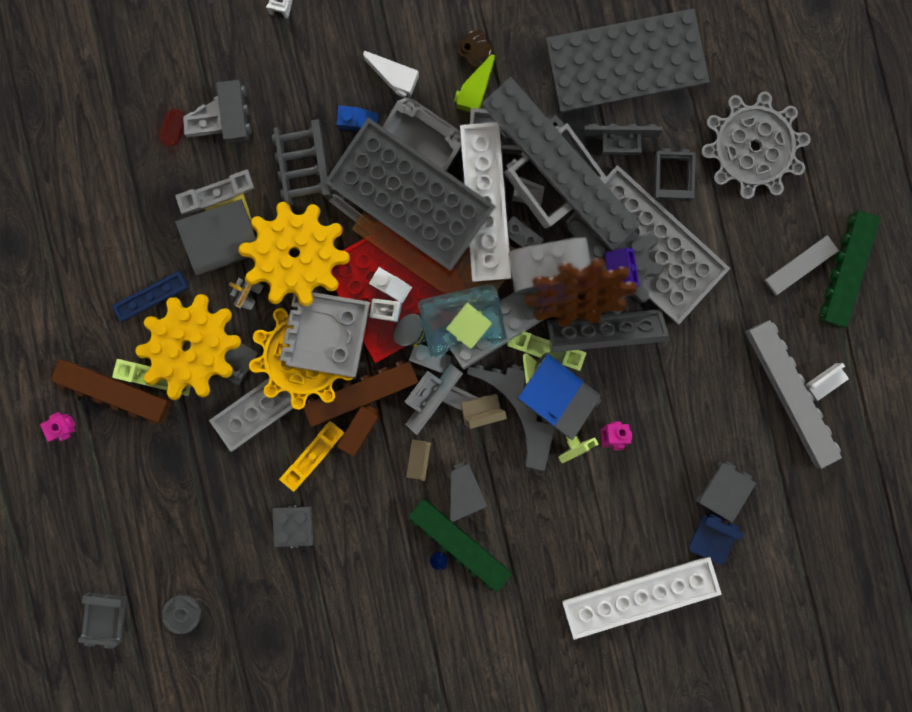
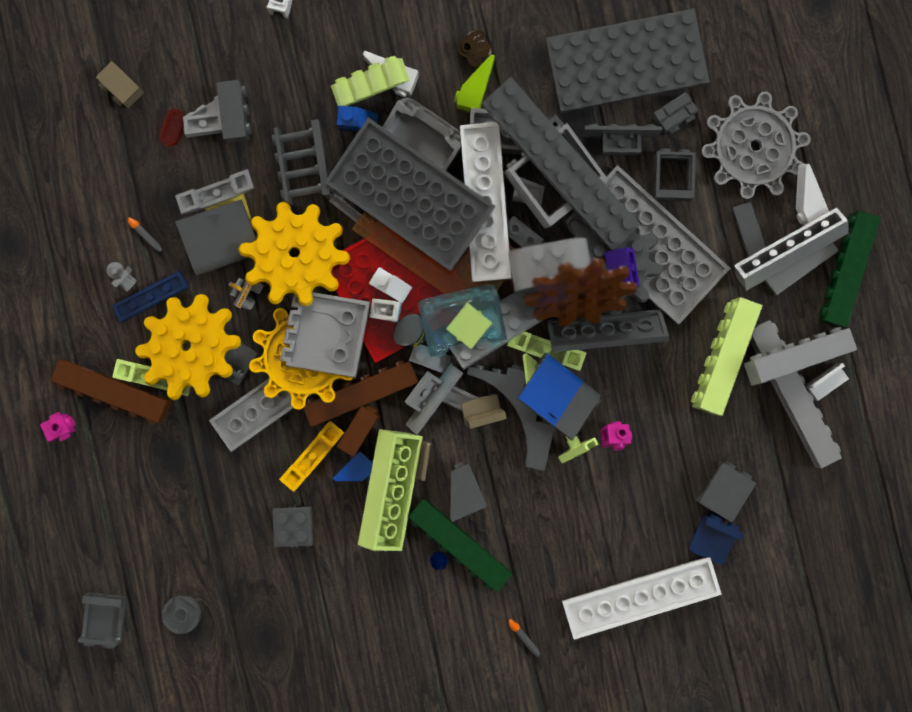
(119, 84): none -> dark tan brick
(121, 277): none -> light grey hips
(144, 234): none -> dark grey piece
(356, 469): none -> blue slope
(371, 82): none -> yellowish green brick
(390, 490): none -> yellowish green brick
(524, 638): none -> dark grey piece
(674, 114): none -> dark grey brick
(726, 356): none -> yellowish green brick
(748, 228): none -> dark grey tile
(791, 248): none -> light grey brick
(801, 356): none -> light grey brick
(809, 198): none -> white slope

